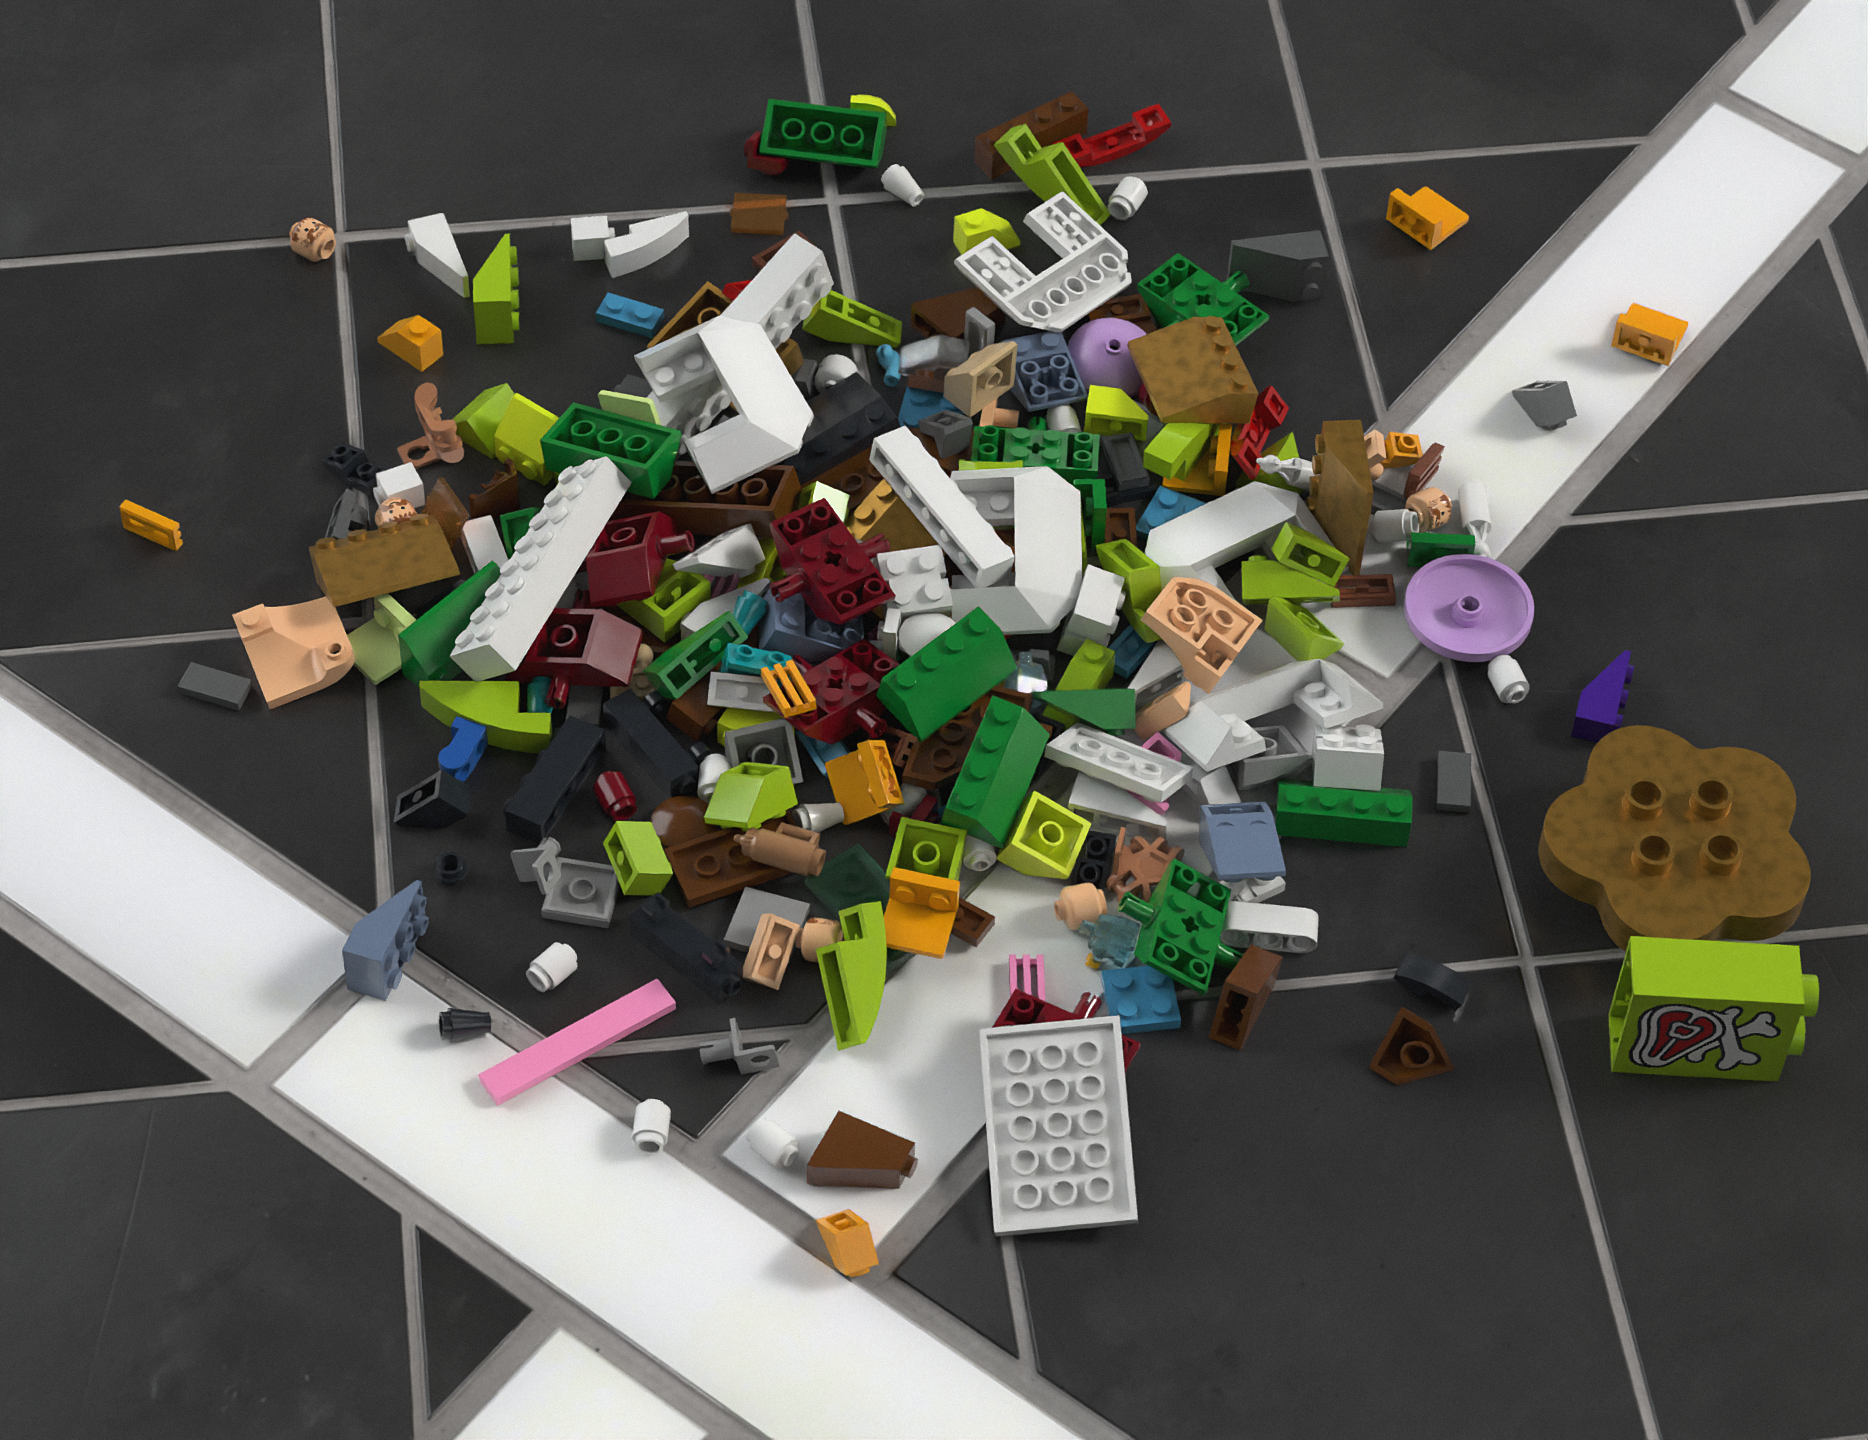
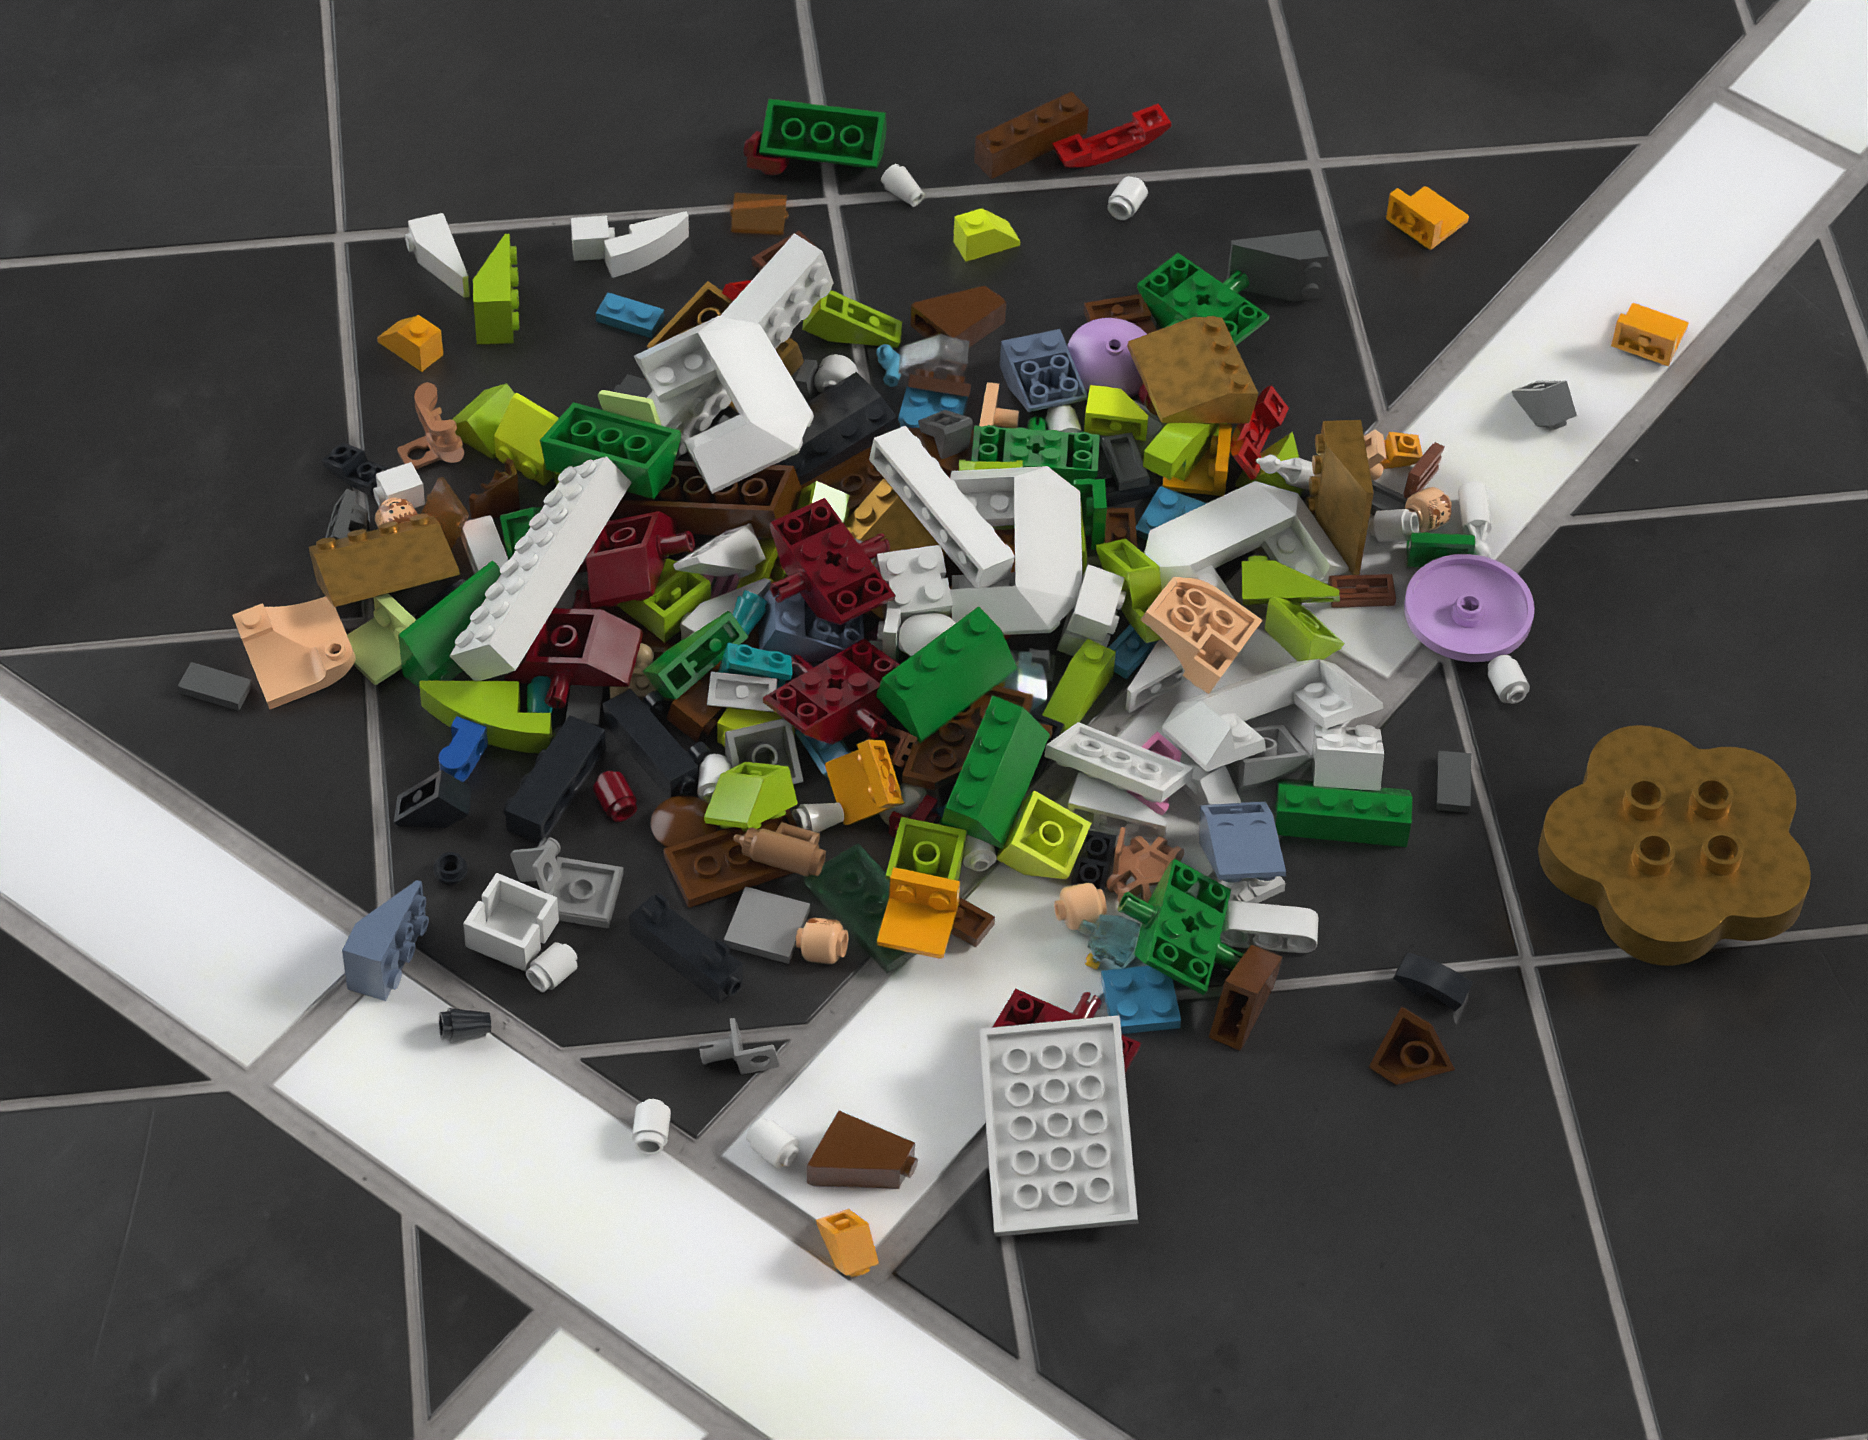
(150, 525): light orange tile -> none
(312, 239): light nougat head -> none
(516, 922): none -> white piece
(577, 1041): bright pink tile -> none
(637, 858): lime brick -> none
(770, 951): light nougat slope -> none
(782, 673): light orange tile -> none
(855, 973): lime slope -> none
(872, 103): neon yellow brick -> none
(978, 331): light grey tile -> none
(981, 377): tan slope -> none
(1027, 963): bright pink tile -> none
(1049, 171): lime slope -> none
(1064, 293): white slope -> none
(1097, 708): green slope -> none
(1163, 711): light nougat slope -> none
(1309, 554): lime slope -> none
(1601, 699): dark purple slope -> none
(1709, 1008): lime brick -> none

